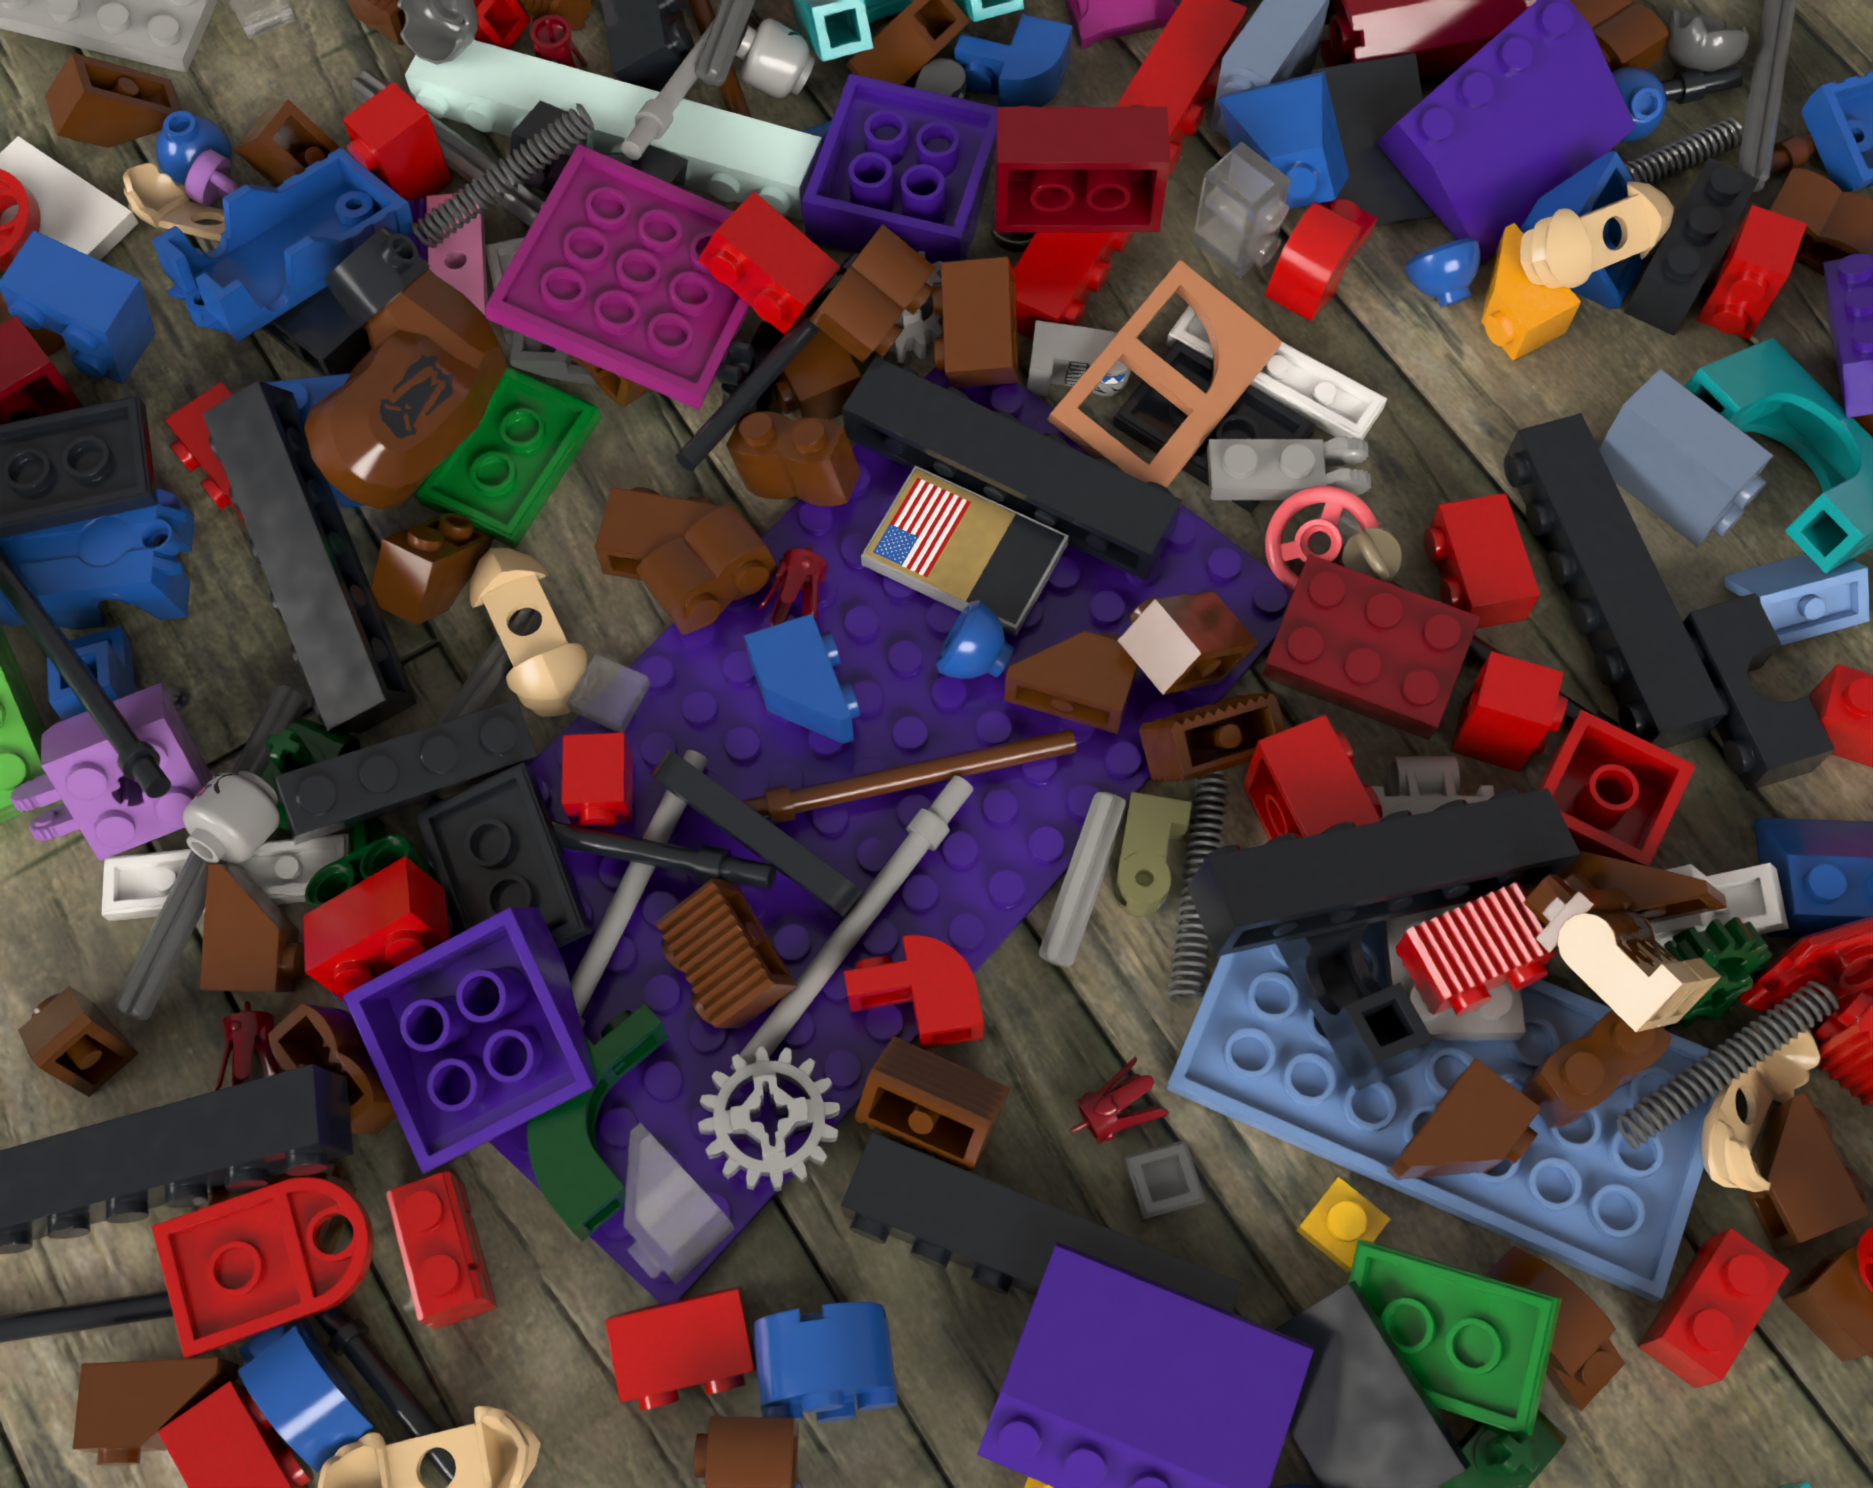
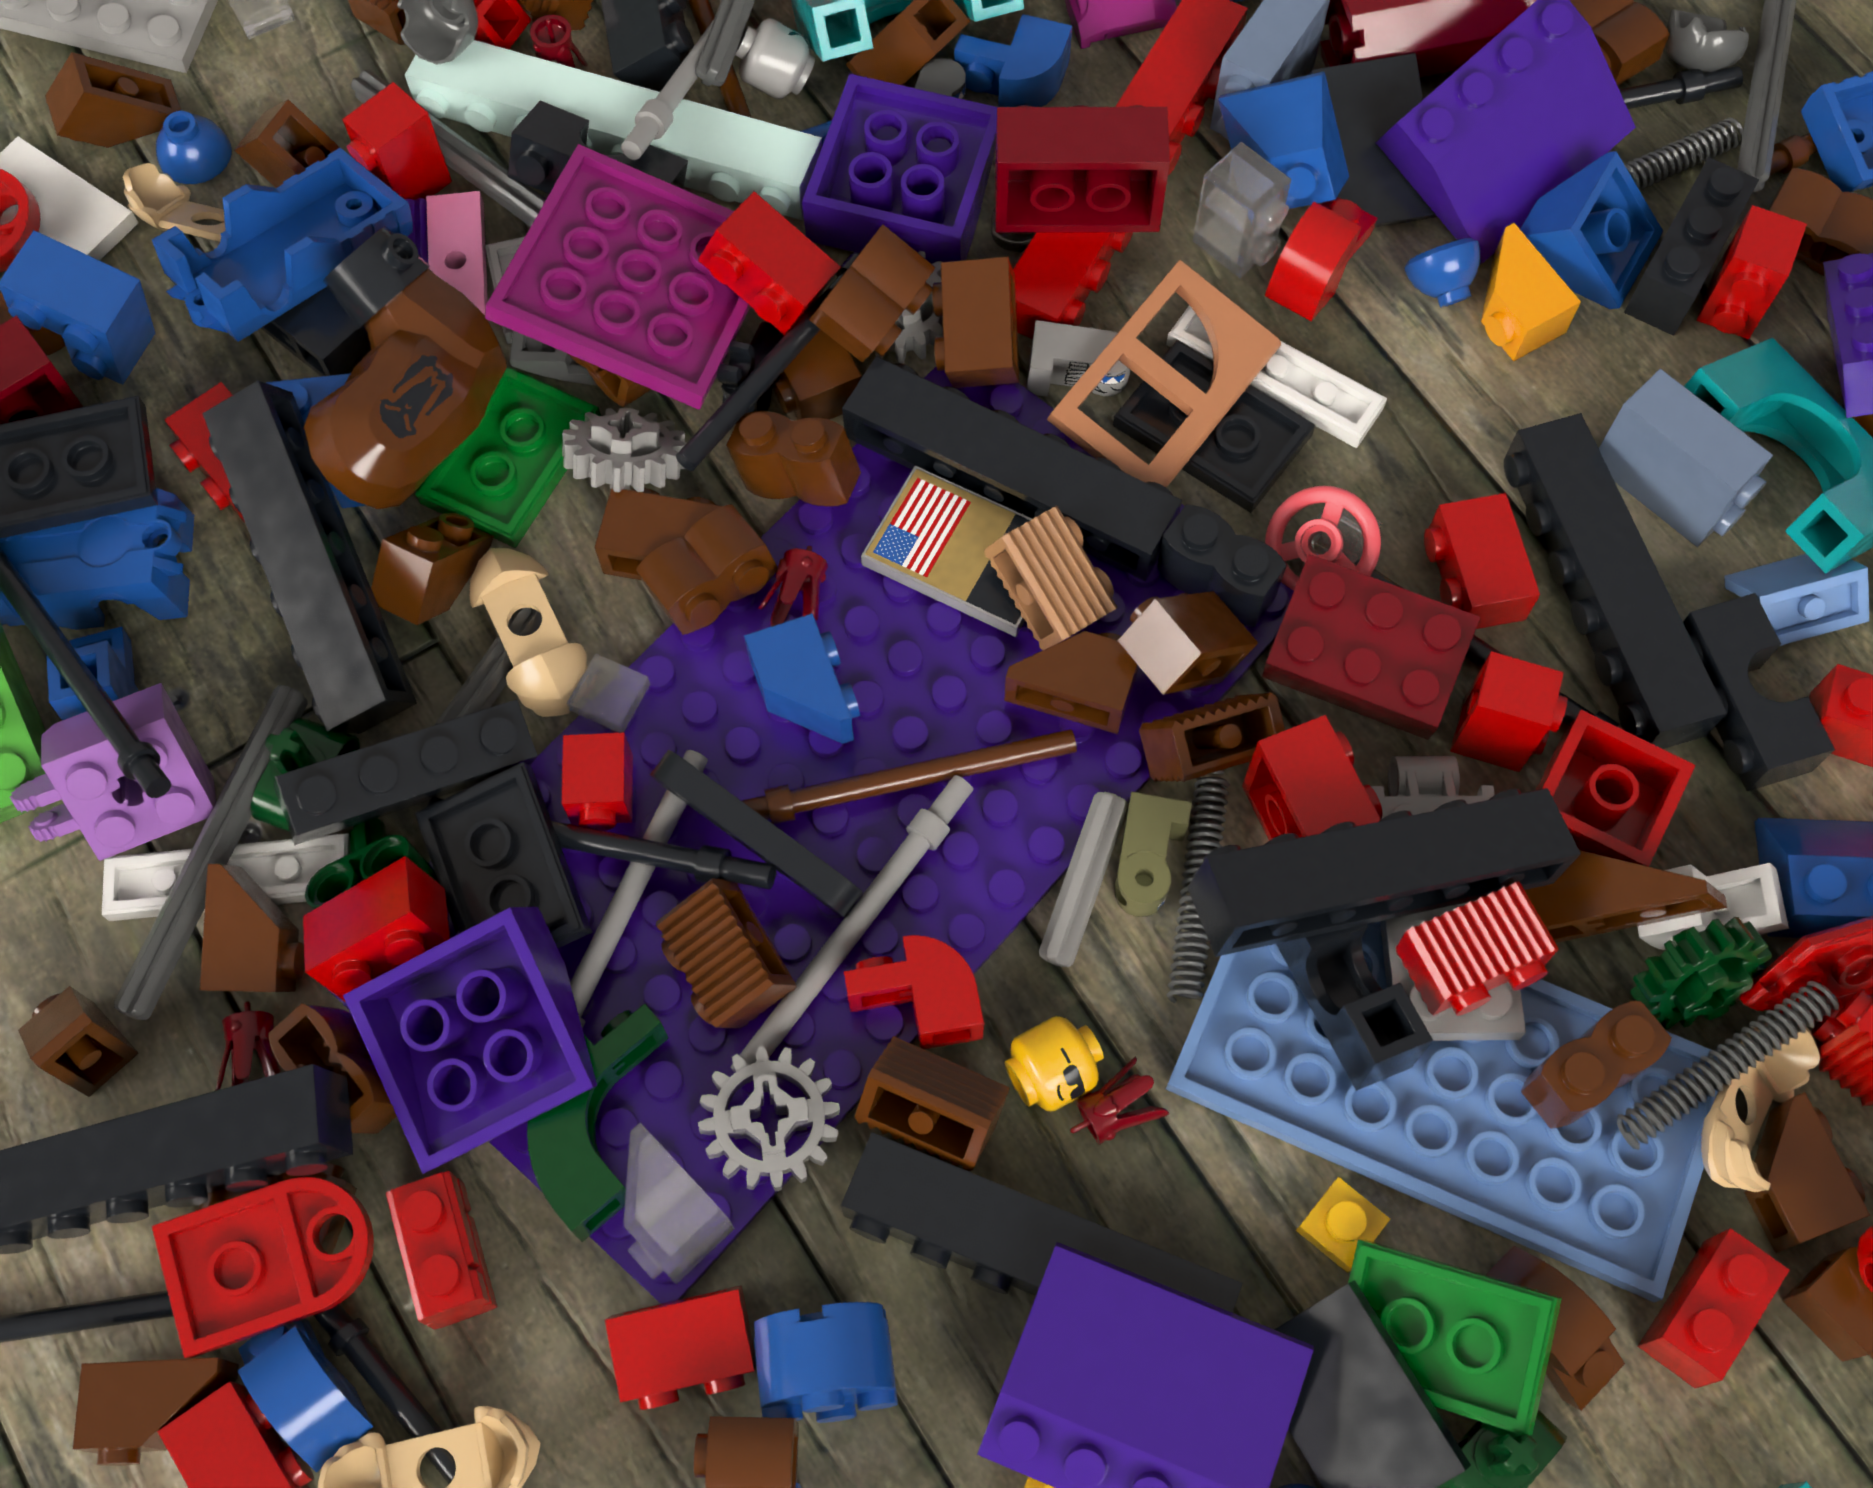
(209, 178): medium lavender tile -> none
(231, 817): light grey head -> none
(492, 179): dark grey piece -> none
(623, 449): none -> light grey gear
(974, 644): blue brick -> none
(1051, 577): none -> medium nougat brick
(1054, 1063): none -> yellow head
(1164, 1180): dark grey tile -> none
(1206, 556): none -> black brick
(1283, 467): light grey hinge -> none
(1373, 554): dark tan tile -> none
(1470, 1128): reddish brown slope -> none
(1571, 247): tan piece -> none
(1617, 952): hips -> none
(1644, 99): blue brick -> none

